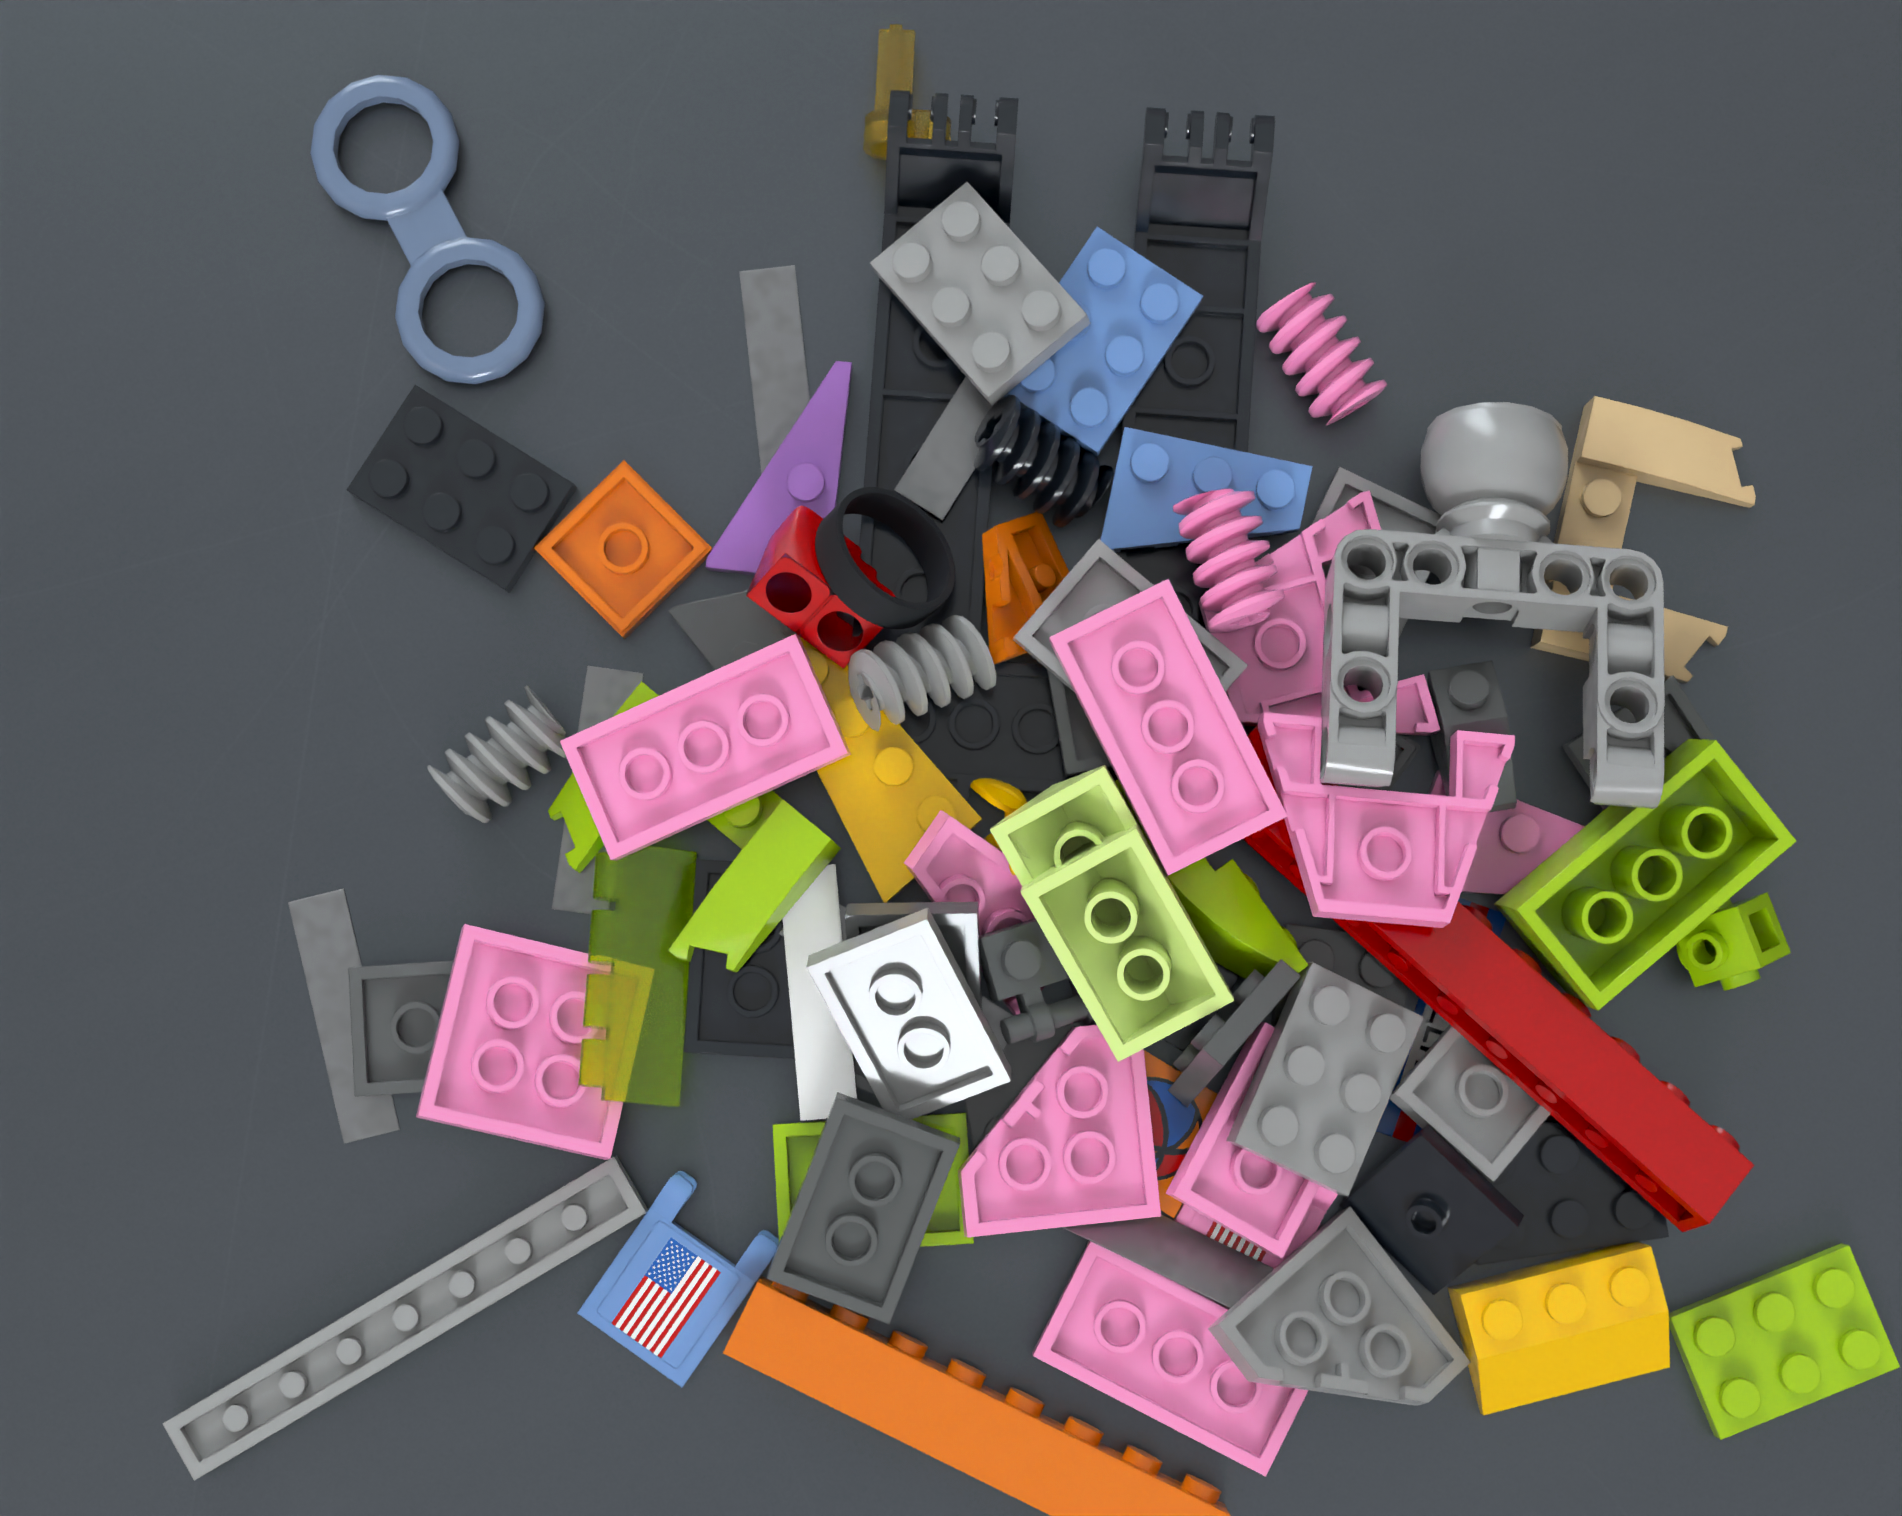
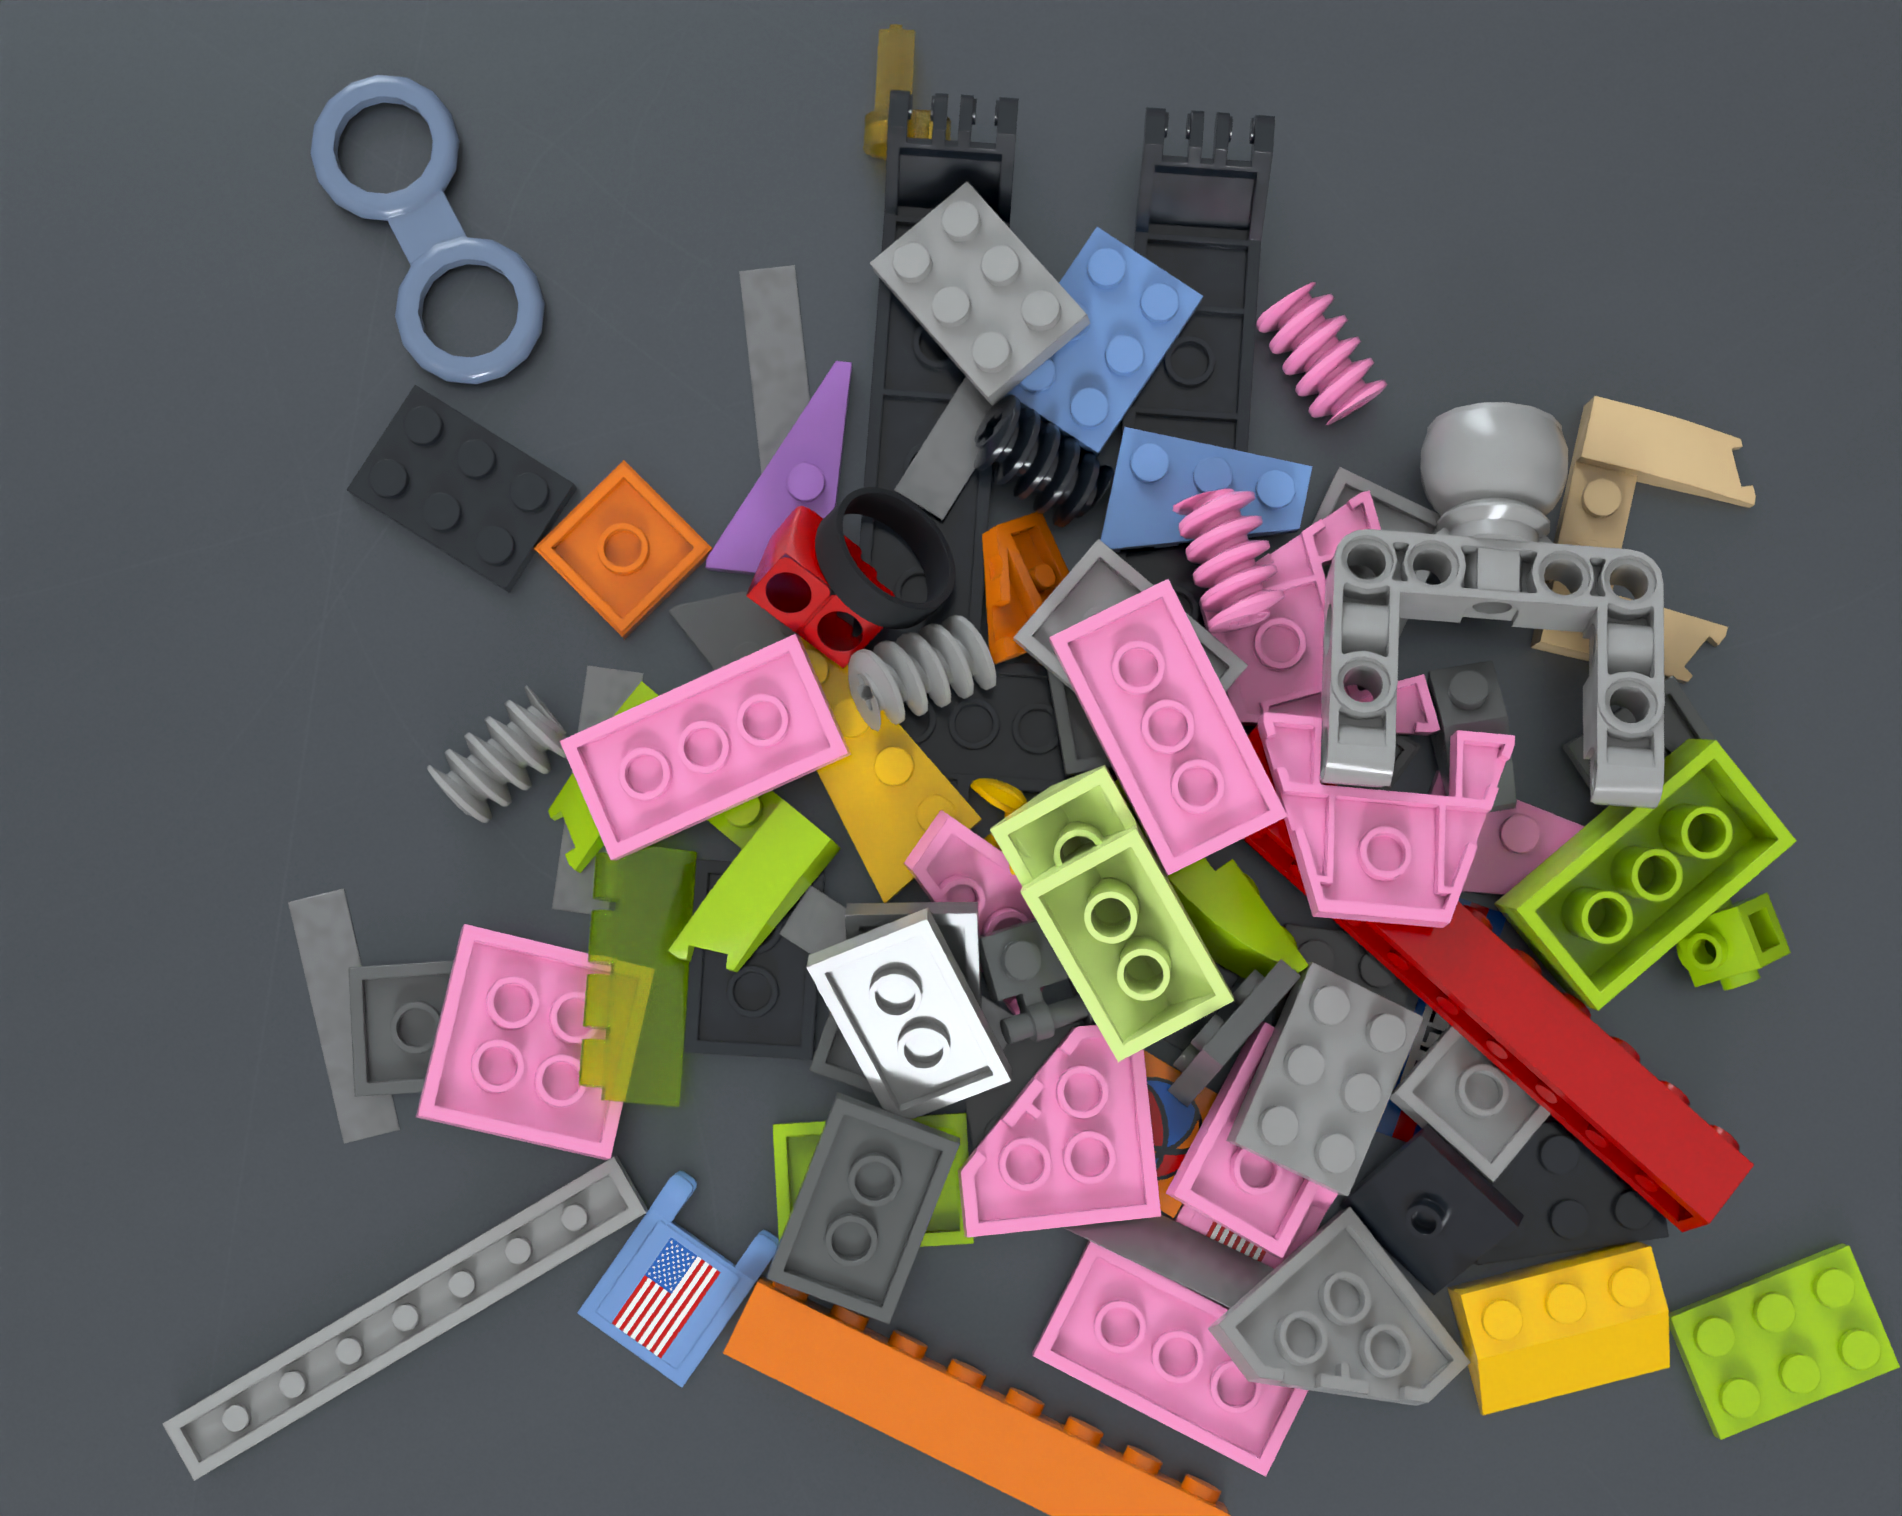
(820, 1049): white sticker -> none

